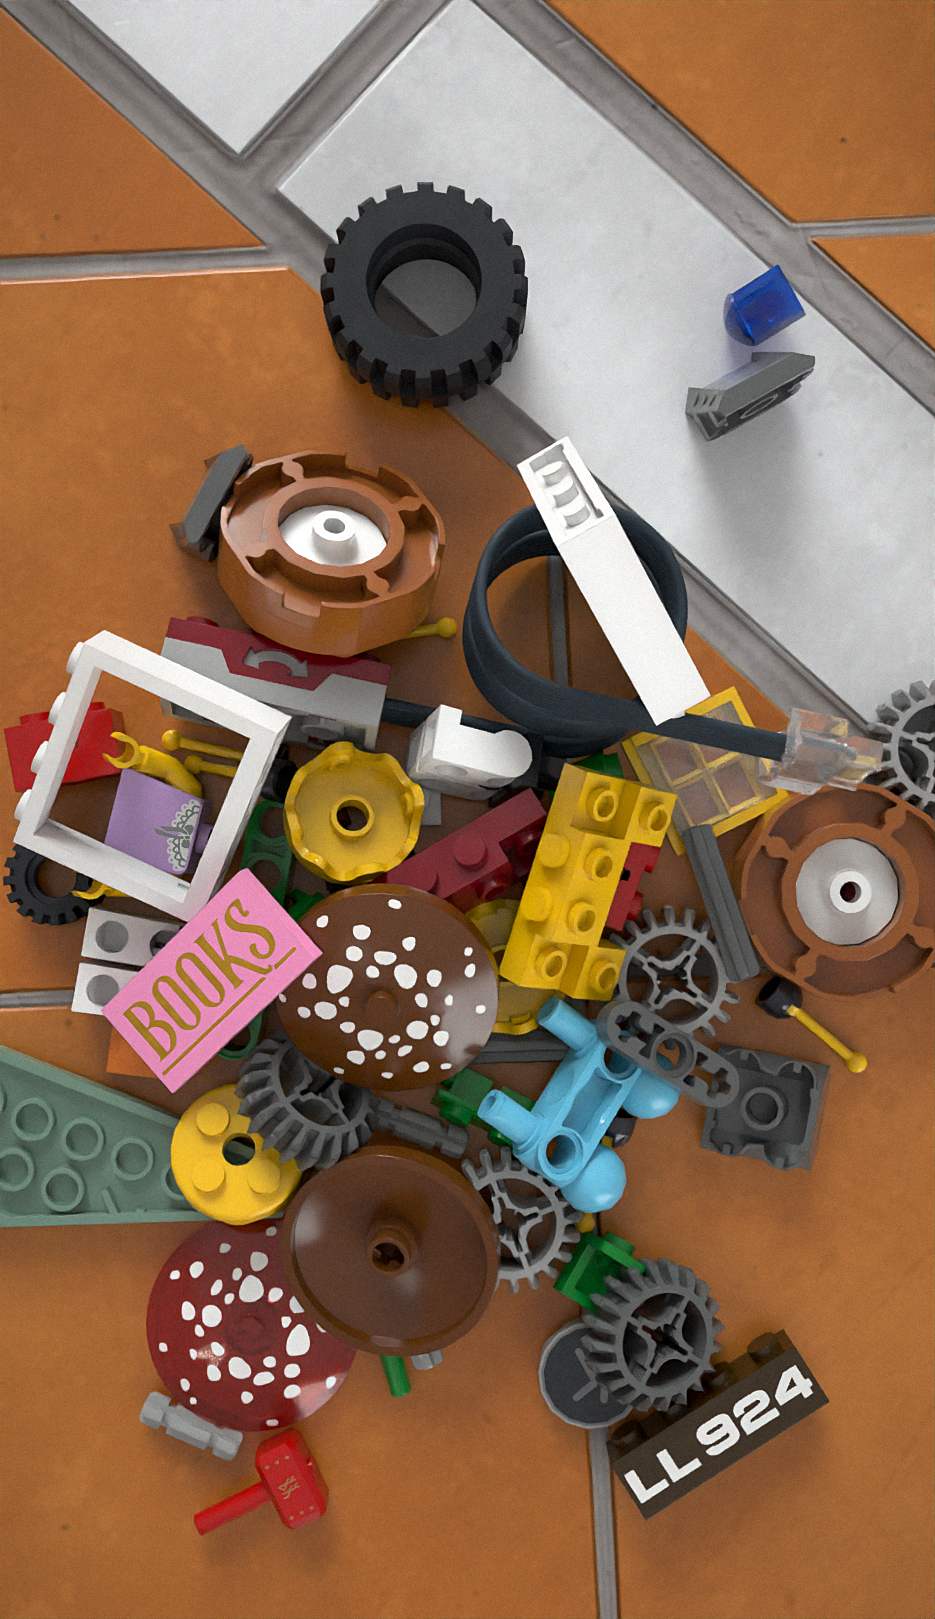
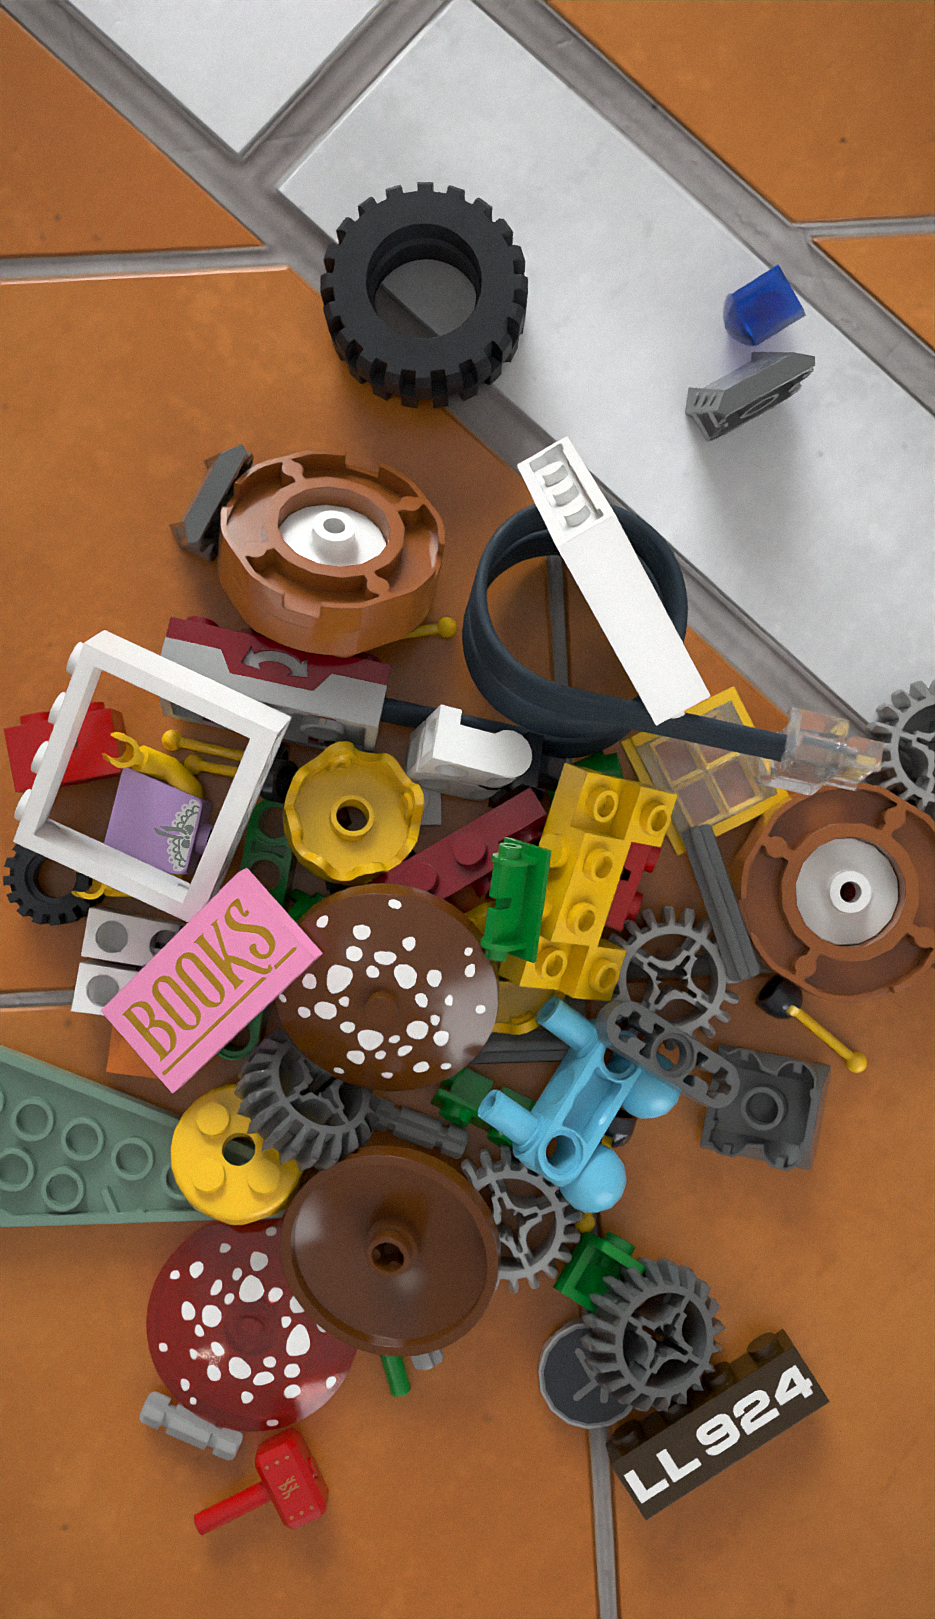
(520, 893): none -> green hinge

